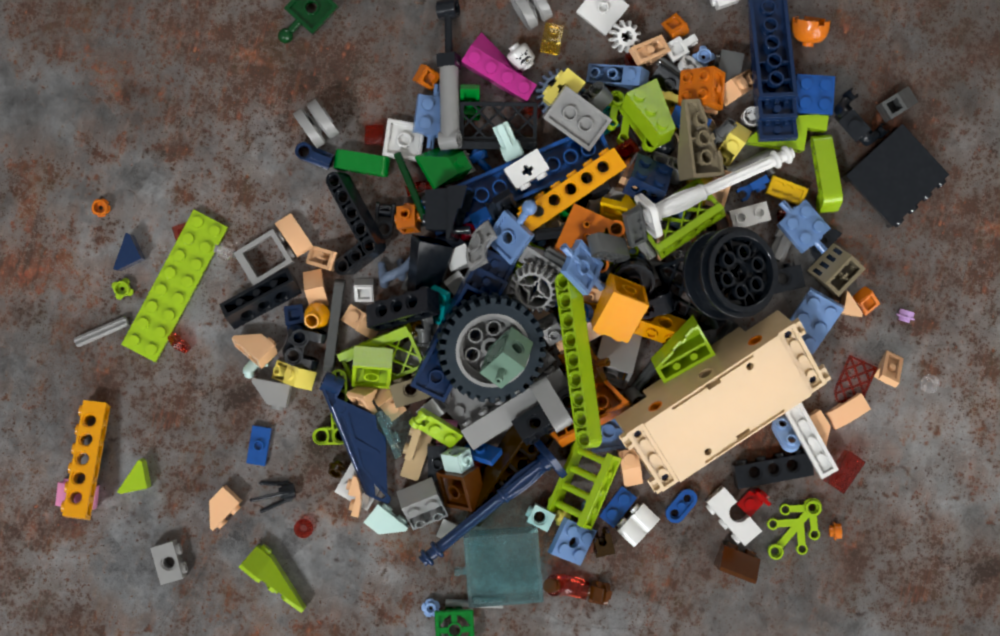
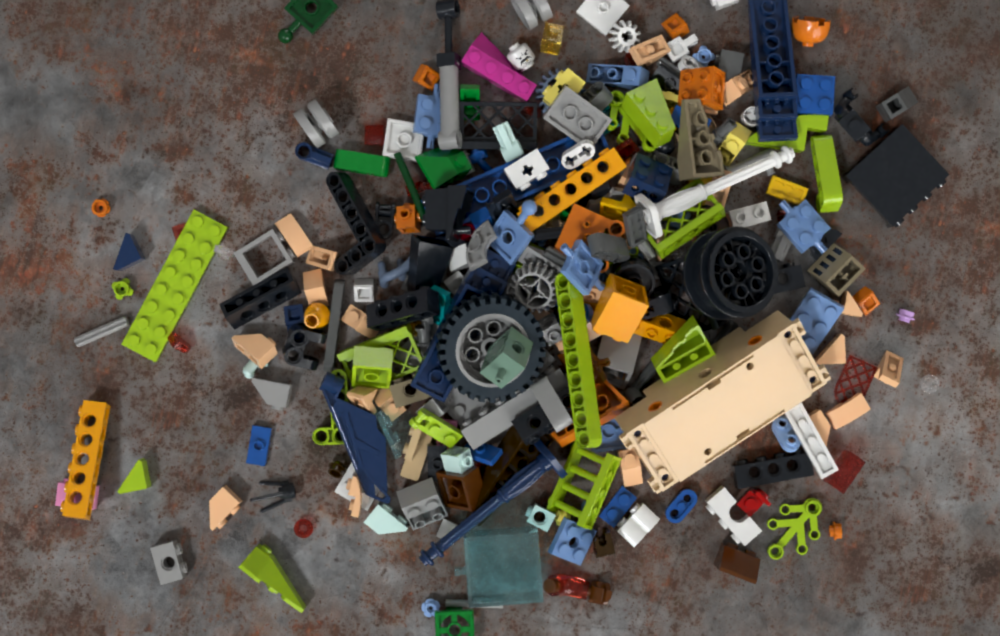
(294, 375): light yellow slope -> none
(580, 157): none -> white beam
(757, 185): blue plate -> none
(834, 352): none -> light nougat slope

